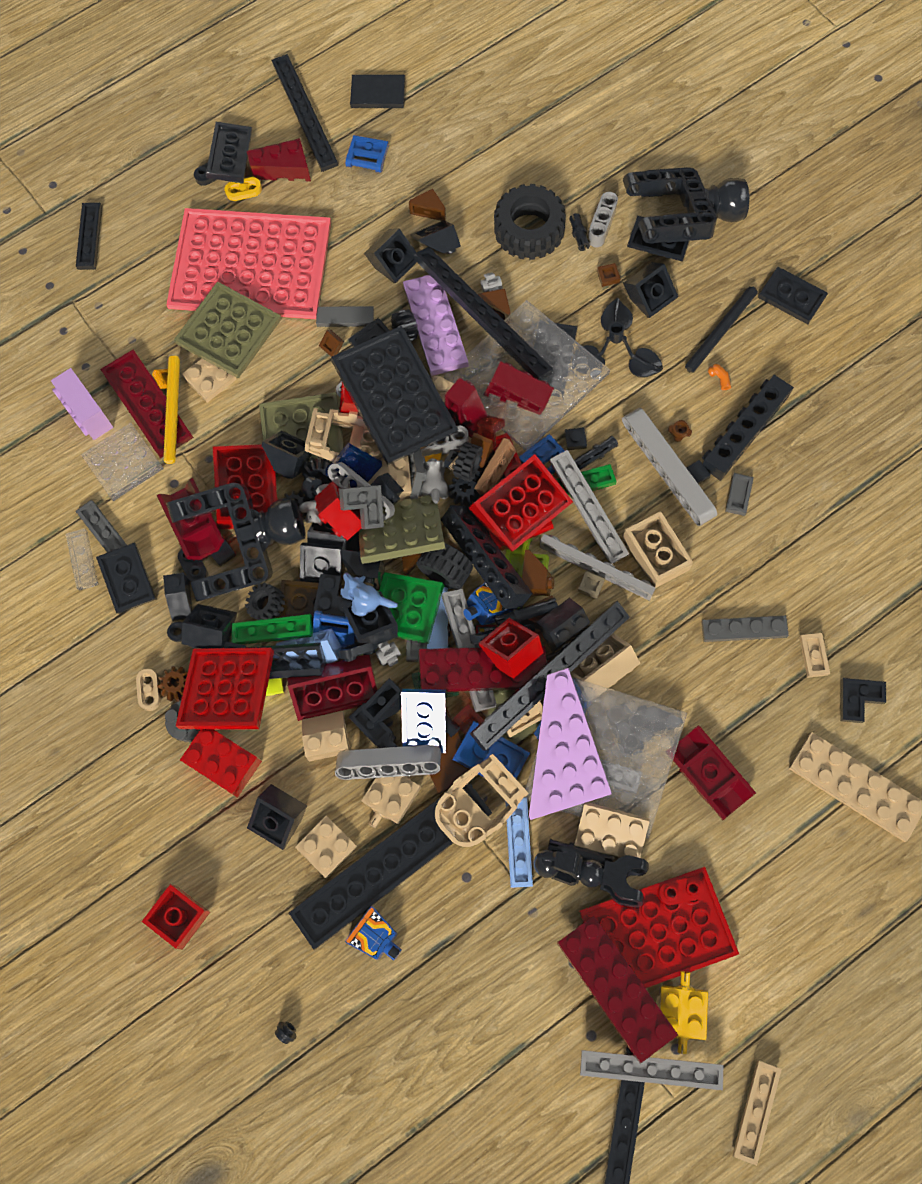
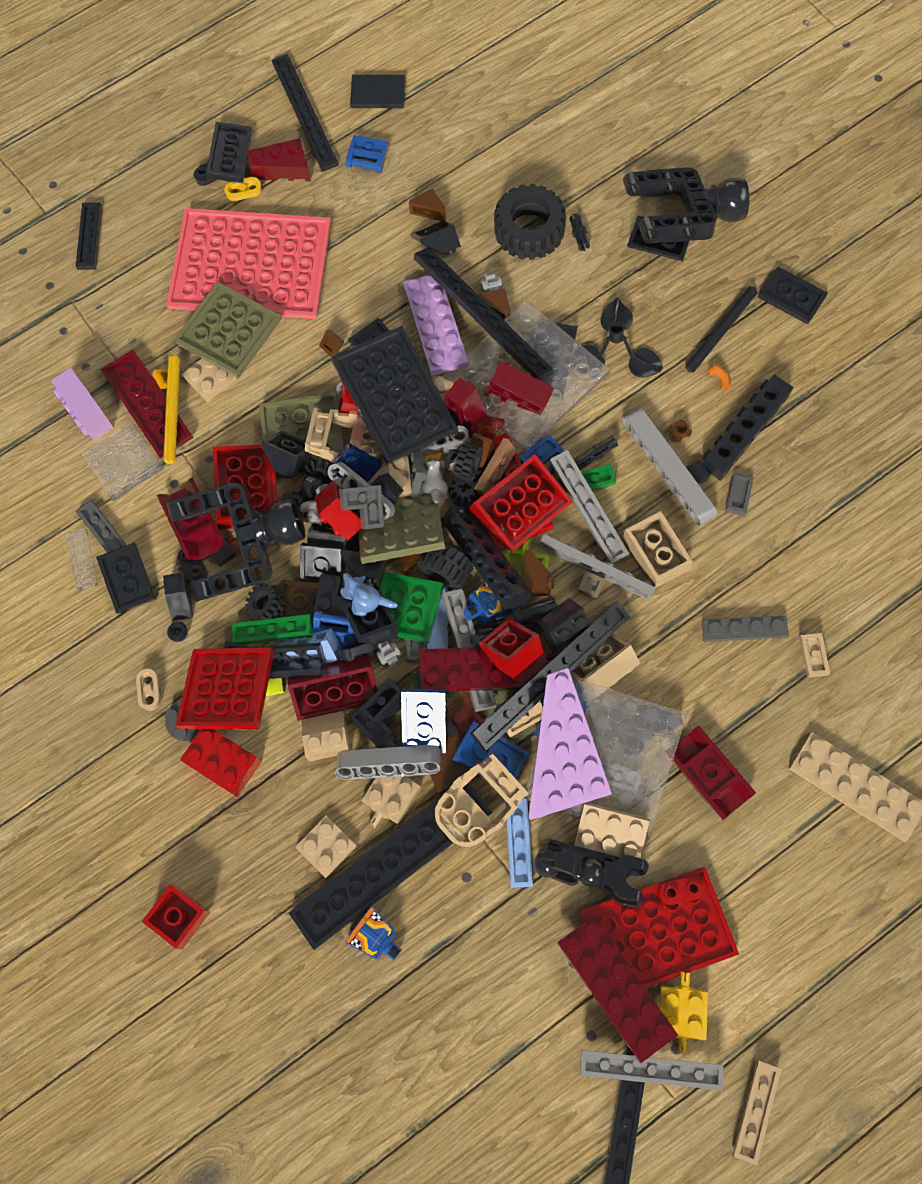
(167, 686): reddish brown gear -> none
(207, 627): black slope -> none
(276, 816): black slope -> none
(285, 1032): black plate -> none
(345, 316): dark grey tile -> none
(392, 255): black slope -> none
(406, 319): black gear -> none
(575, 438): black plate -> none
(604, 212): light grey beam -> none
(608, 275): reddish brown plate -> none
(651, 288): black slope -> none
(855, 695): black plate -> none

